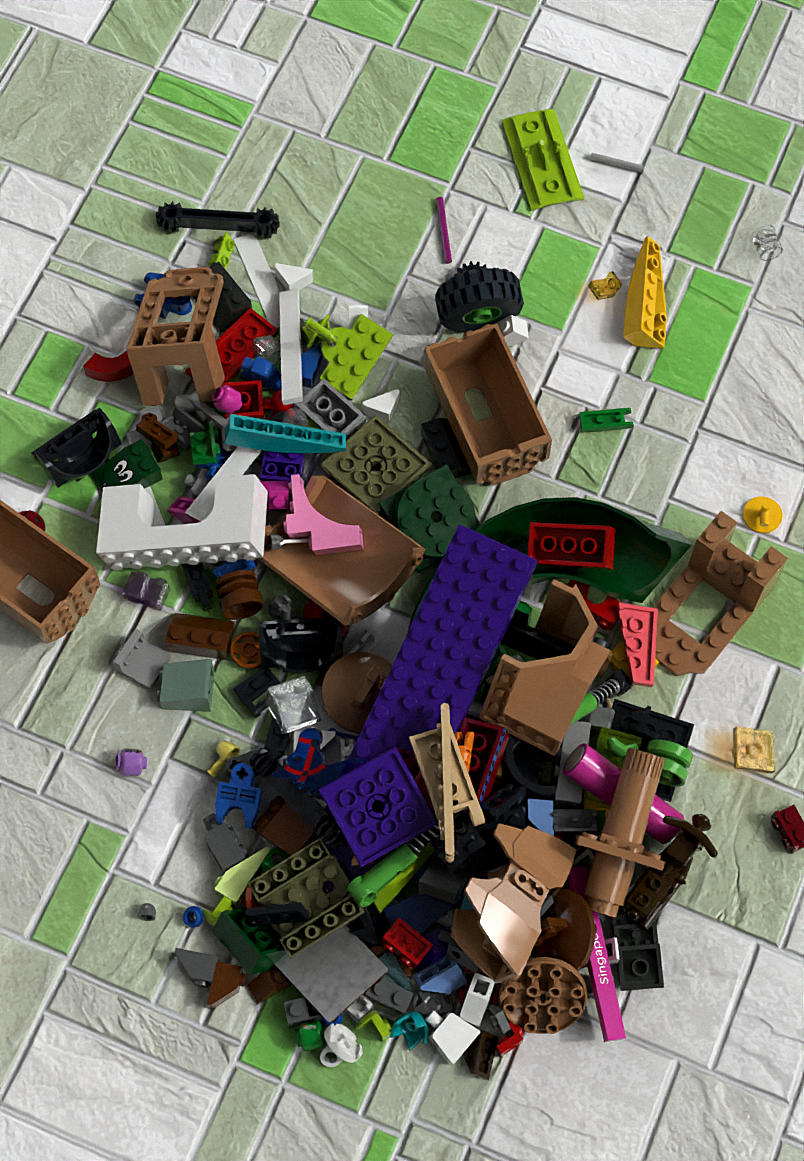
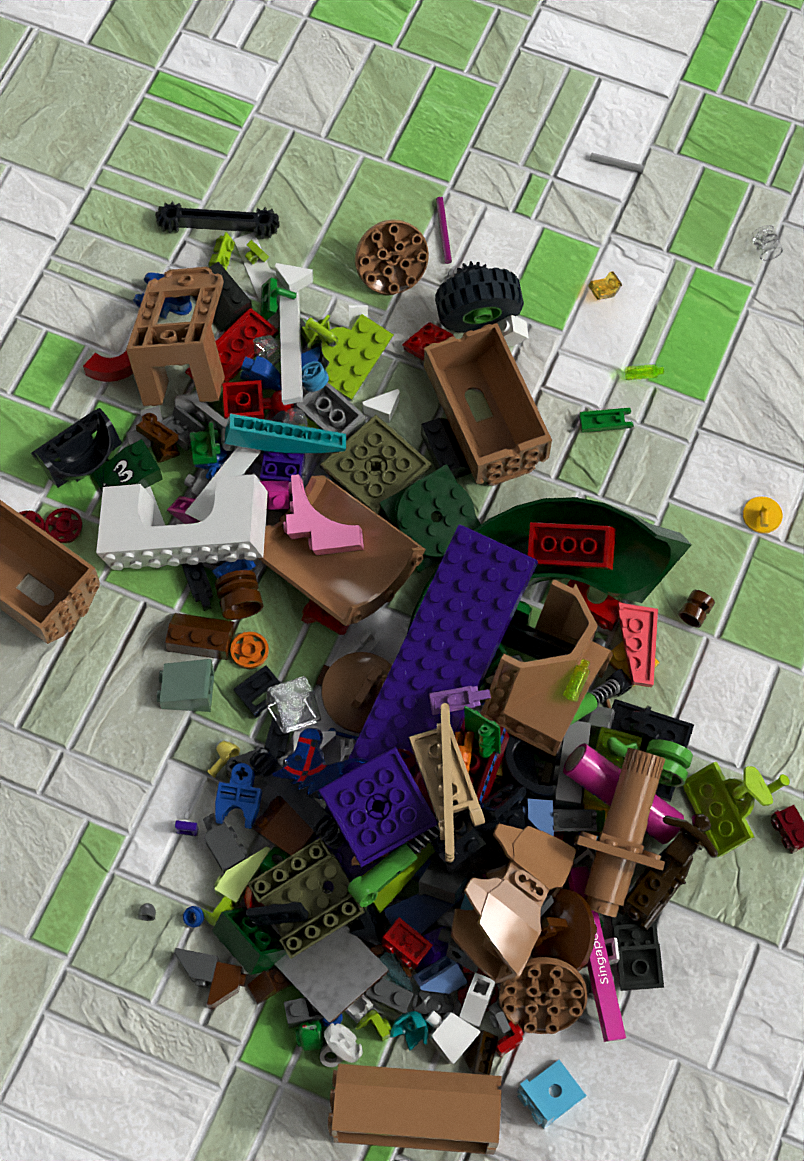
(64, 525): none -> dark red wheel
(130, 762): medium lavender head -> none
(140, 659): light grey bracket -> none
(146, 590): clear purple brick -> none
(186, 827): none -> dark purple tile
(227, 399): dark pink head -> none
(255, 253): none -> lime tile
(269, 295): none -> green plate
(276, 541): dark grey hinge -> none
(280, 609): dark grey piece -> none
(300, 644): black piece -> none
(314, 376): none -> dark azure wheel
(391, 256): none -> medium nougat bracket
(415, 1109): none -> medium nougat panel
(425, 336): none -> red plate
(458, 698): none -> medium lavender hinge
(484, 730): none -> green hinge
(536, 1094): none -> medium azure bracket
(542, 158): lime hinge -> none
(577, 681): none -> clear neon green cylinder
(643, 372): none -> clear neon green cylinder
(645, 301): yellow wedge -> none
(696, 608): none -> reddish brown wheel
(722, 802): none -> lime plate
(728, 572): medium nougat bracket -> none
(753, 750): clear yellow hinge -> none

